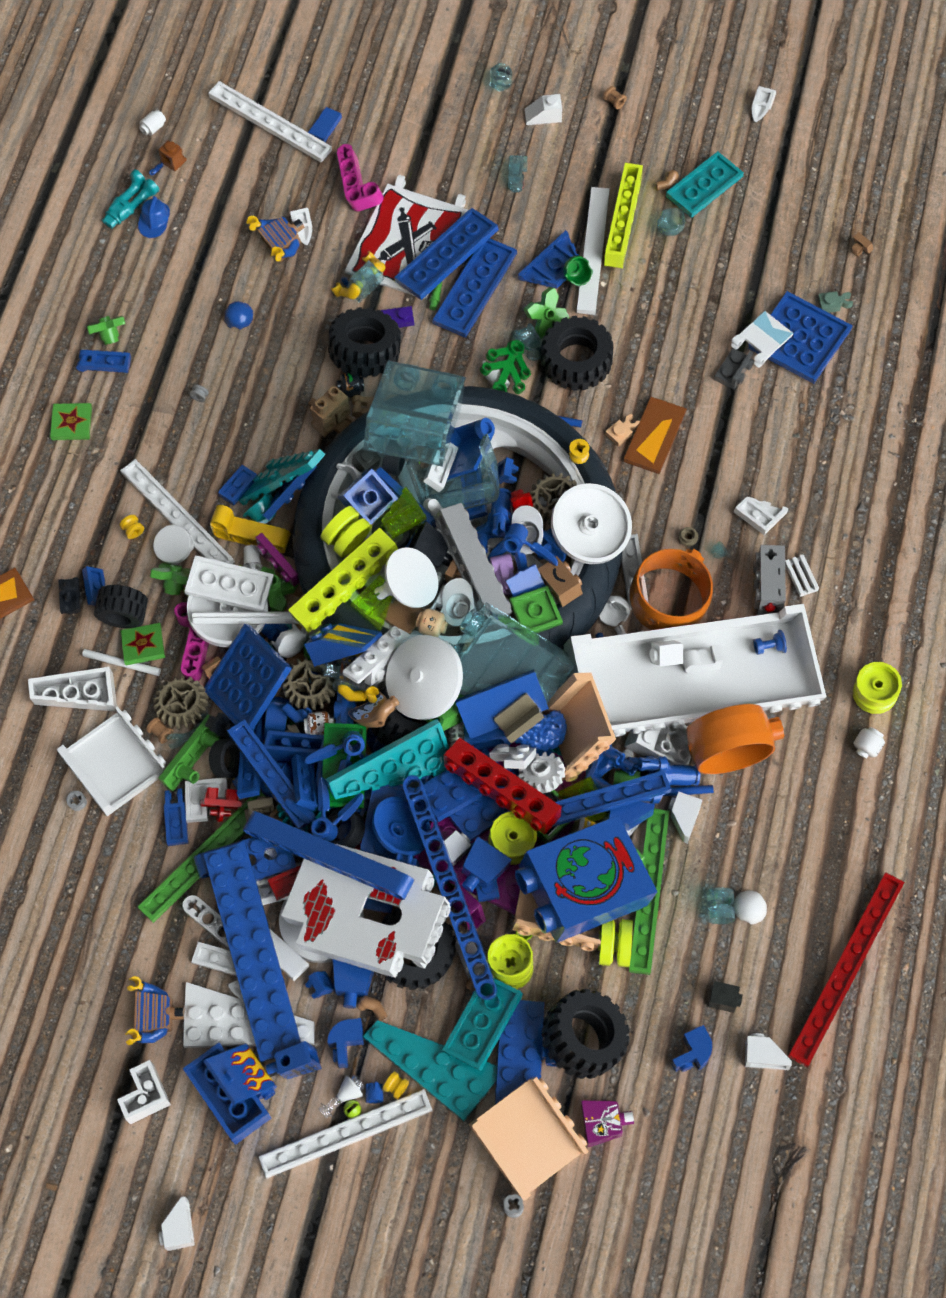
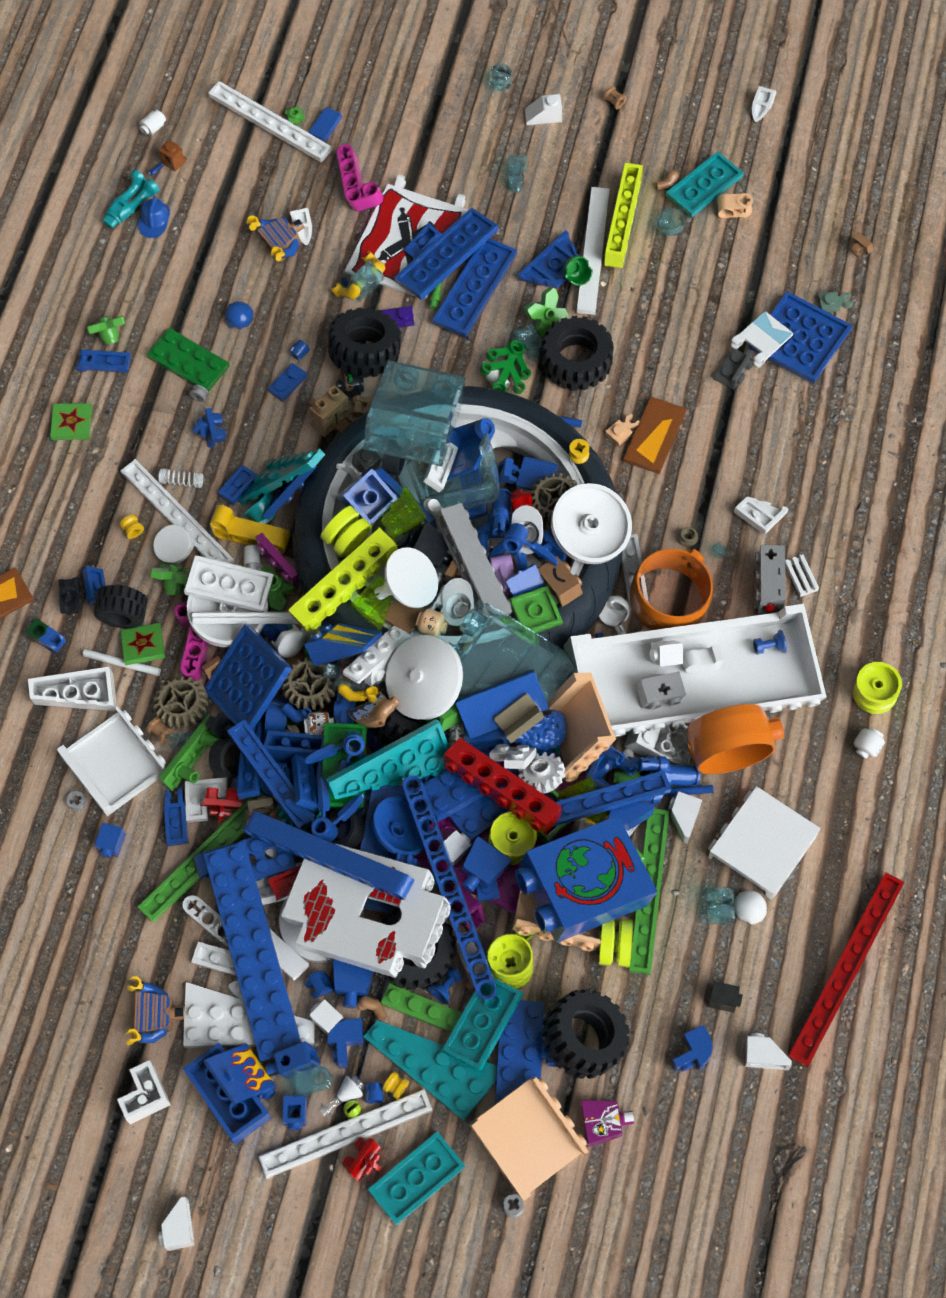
(45, 636): none -> leg
(109, 840): none -> blue brick
(164, 478): none -> white piece
(187, 359): none -> green plate
(207, 428): none -> blue hips
(287, 382): none -> blue plate
(293, 1104): none -> blue brick
(295, 115): none -> bright green plate
(299, 350): none -> blue hose
(306, 1082): none -> clear light blue piece
(325, 1016): none -> white brick
(365, 1160): none -> red hips
(416, 1178): none -> teal plate
(420, 1008): none -> bright green plate
(422, 241): none -> blue slope
(441, 991): none -> blue piece
(532, 470): none -> blue piece
(670, 684): none -> light grey brick
(733, 206): none -> light nougat piece
(764, 841): none -> white panel

